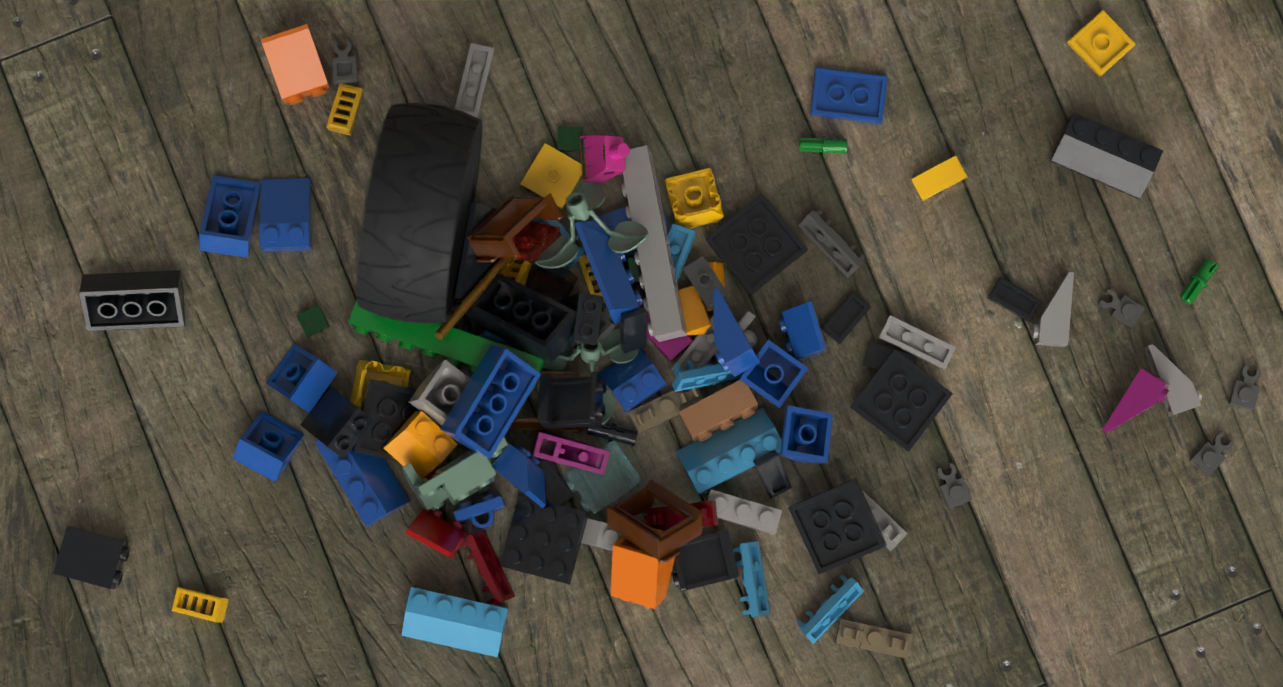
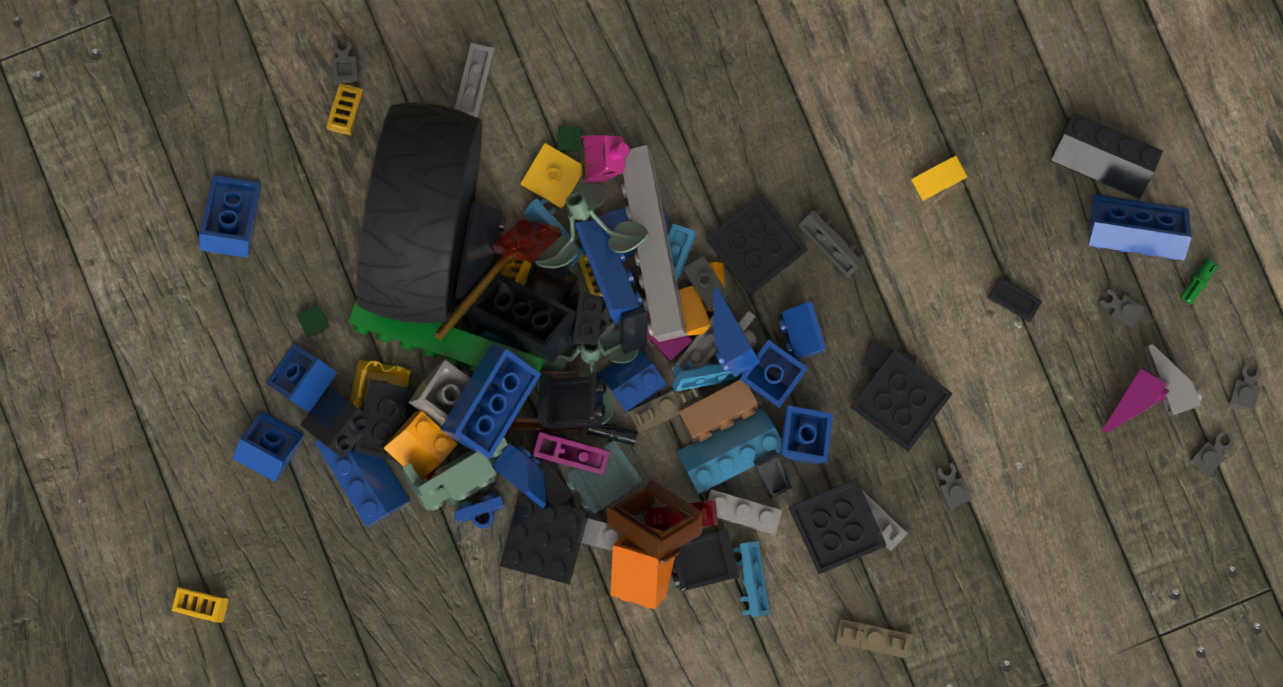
(91, 558): black panel -> none
(132, 300): black slope -> none
(285, 215): blue slope -> none
(296, 64): orange slope -> none
(437, 533): red slope -> none
(454, 622): dark azure slope -> none
(489, 567): dark red plate -> none
(494, 235): reddish brown piece -> none
(634, 270): dark green tile -> none
(694, 199): yellow slope -> none
(823, 145): green axle -> none
(830, 609): dark azure plate -> none
(845, 318): black tile -> none
(848, 95): blue tile -> none
(917, 342): light grey plate -> none
(1054, 322): light grey slope -> none
(1101, 43): yellow plate -> none
(1139, 227): none -> blue slope

